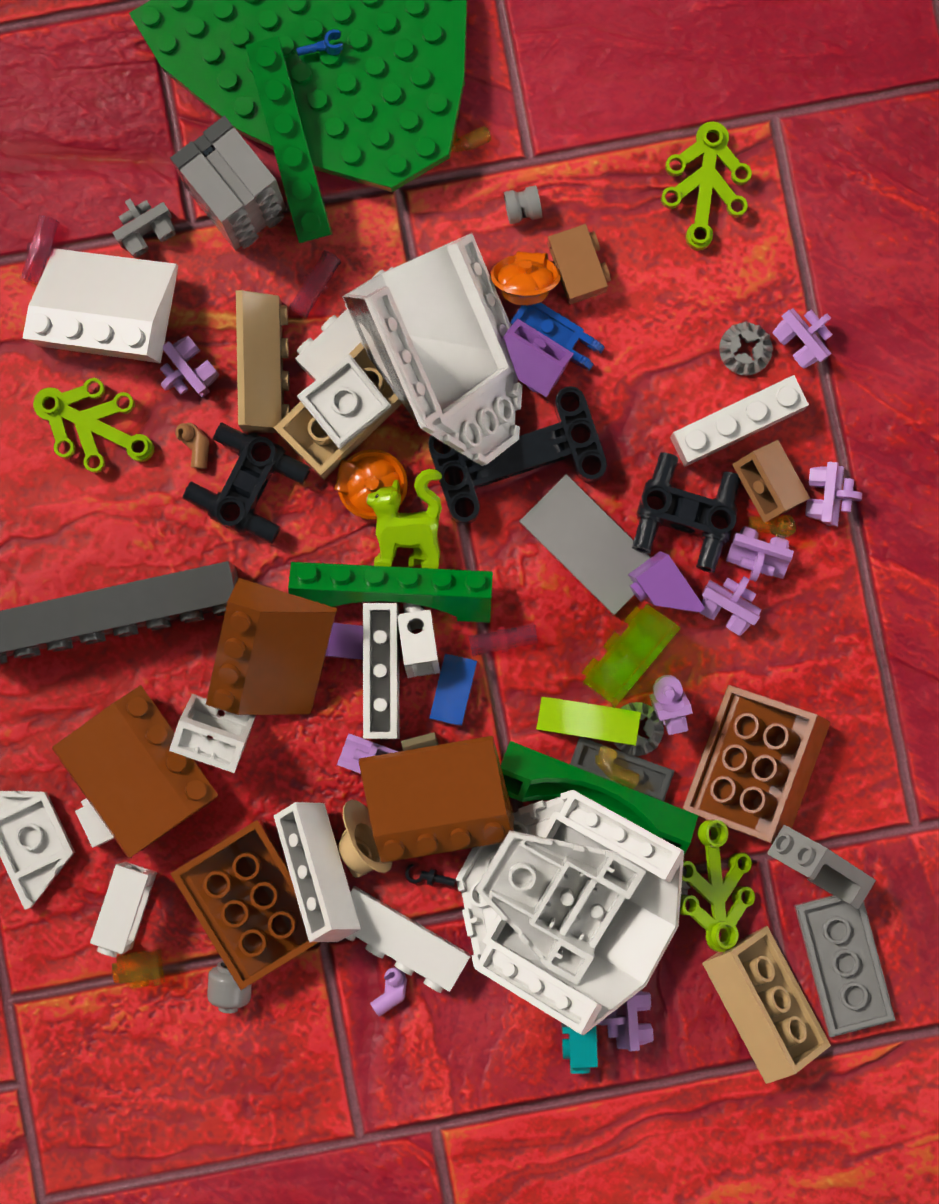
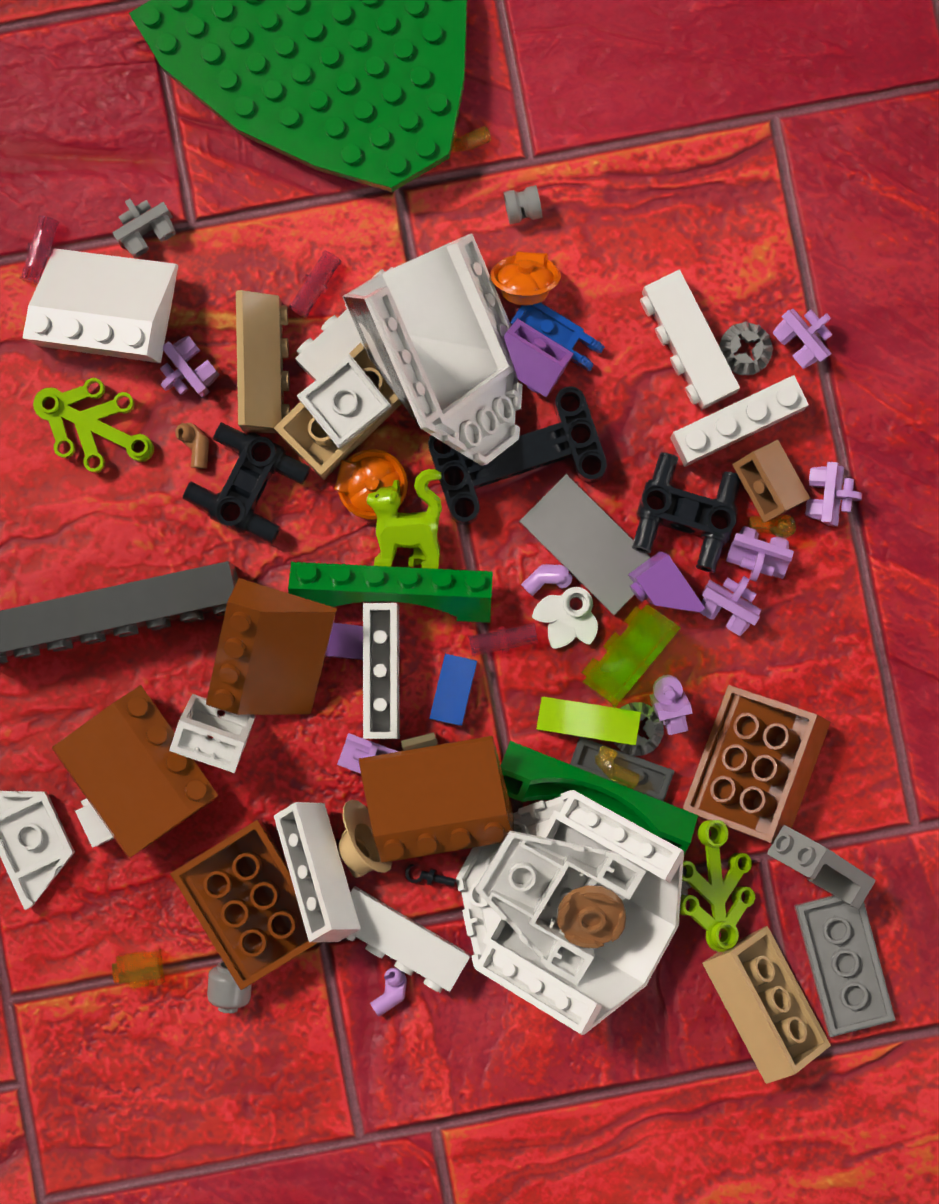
(123, 909): white window -> none
(230, 183): light grey piece -> none
(288, 139): green arch -> none
(323, 45): blue hand -> none
(418, 649): white torso -> none
(547, 574): none -> lavender arm
(564, 621): none -> white plate
(578, 263): medium nougat brick -> none
(580, 1049): teal brick -> none
(591, 916): none -> medium nougat tile
(624, 1023): lavender hips -> none
(689, 339): none -> white brick
(707, 179): lime plant -> none

